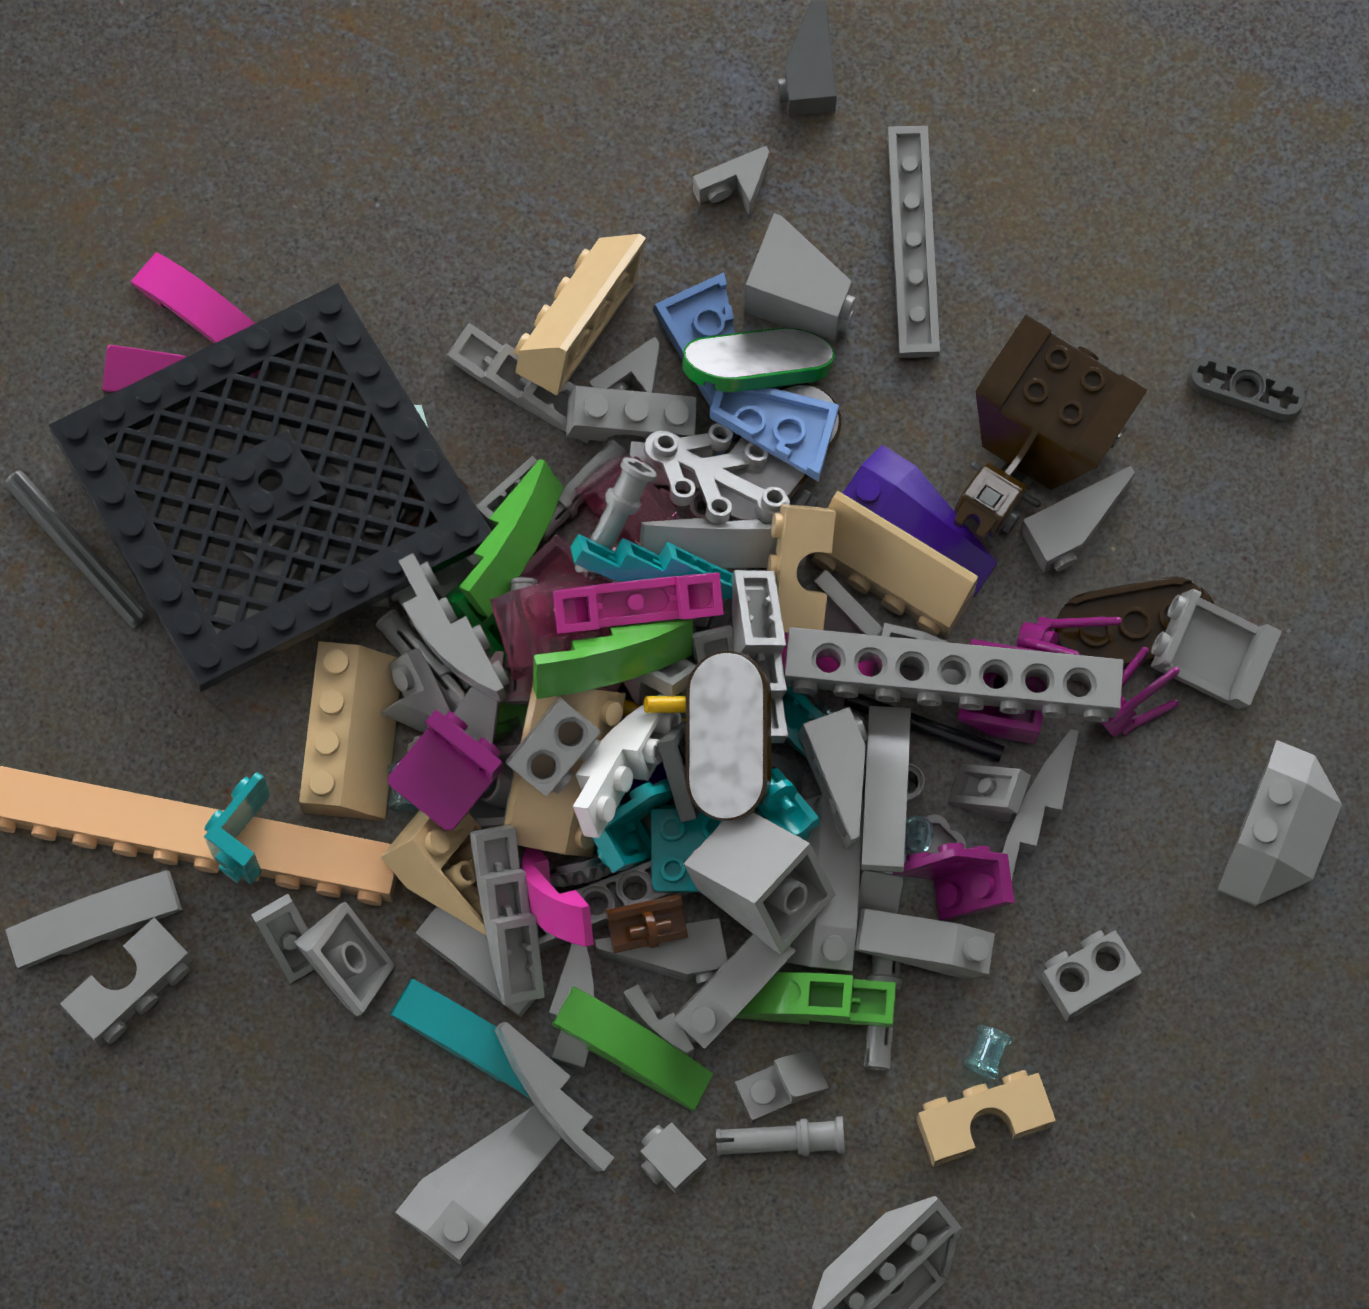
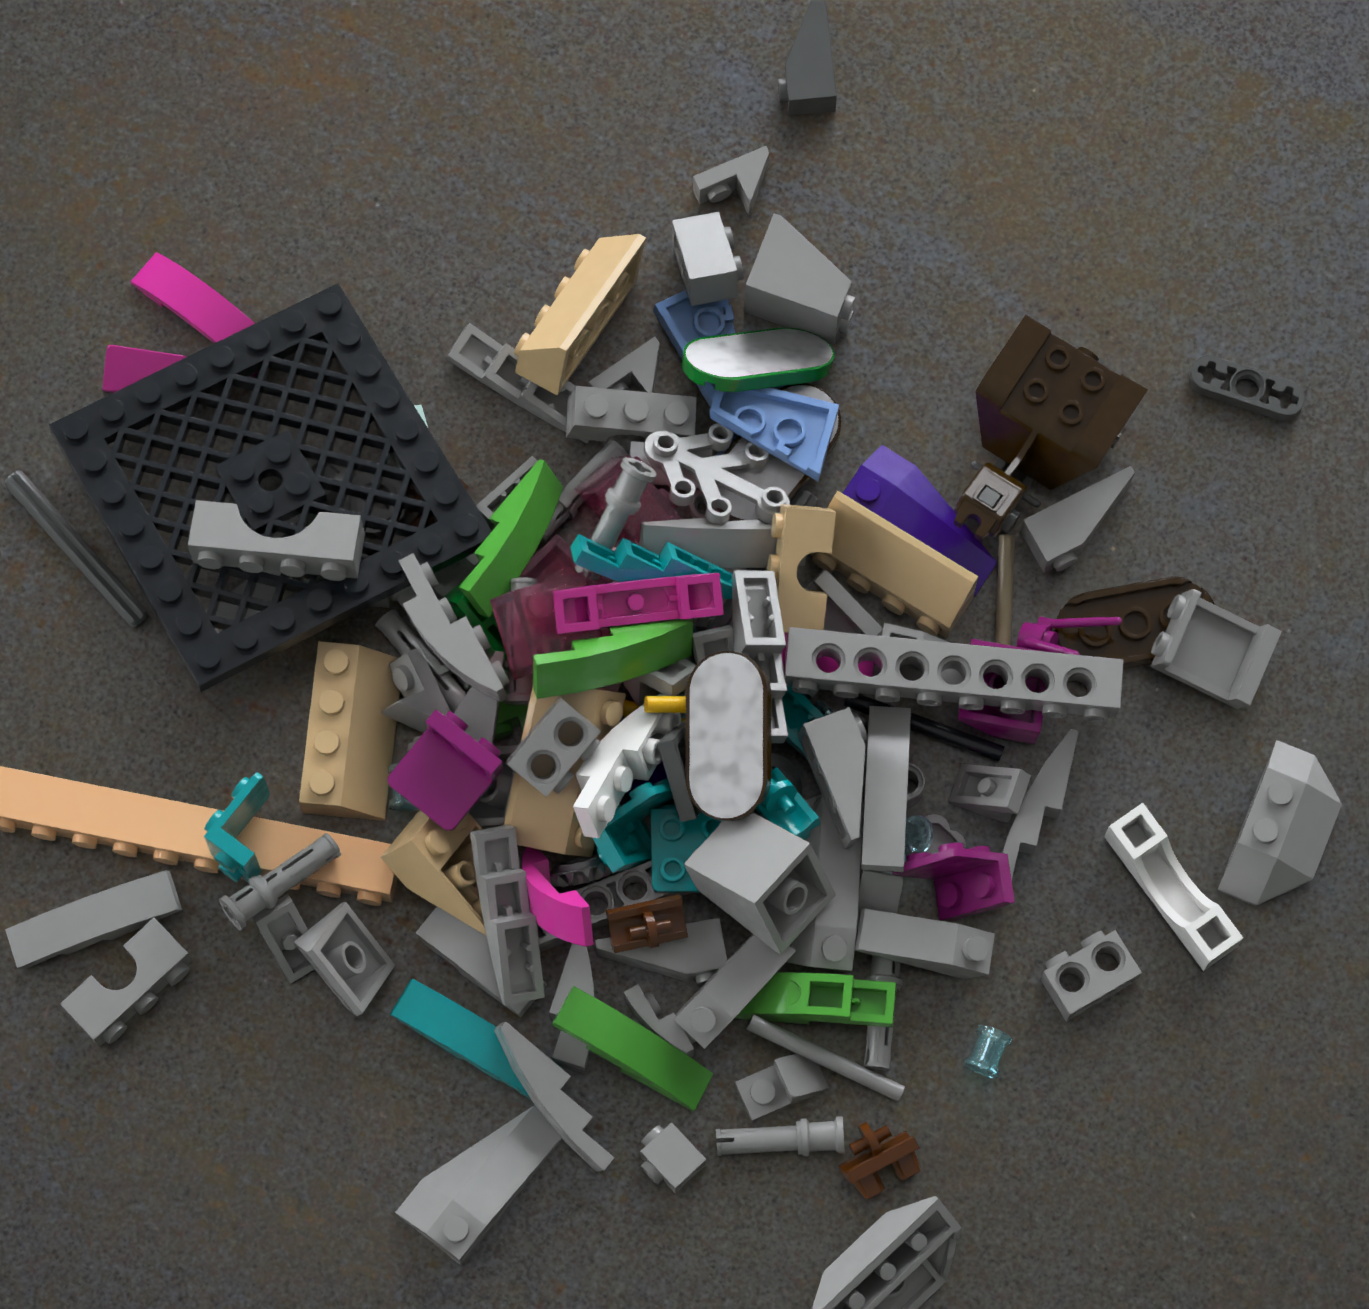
(264, 891): none -> light grey pin
(325, 548): none -> light grey arch
(706, 258): none -> brick
(825, 1057): none -> light grey bar
(863, 1168): none -> reddish brown hips
(913, 242): light grey plate -> none
(1004, 595): none -> dark tan bar
(1018, 1102): tan arch -> none
(1122, 721): magenta plant -> none
(1151, 861): none -> white arch

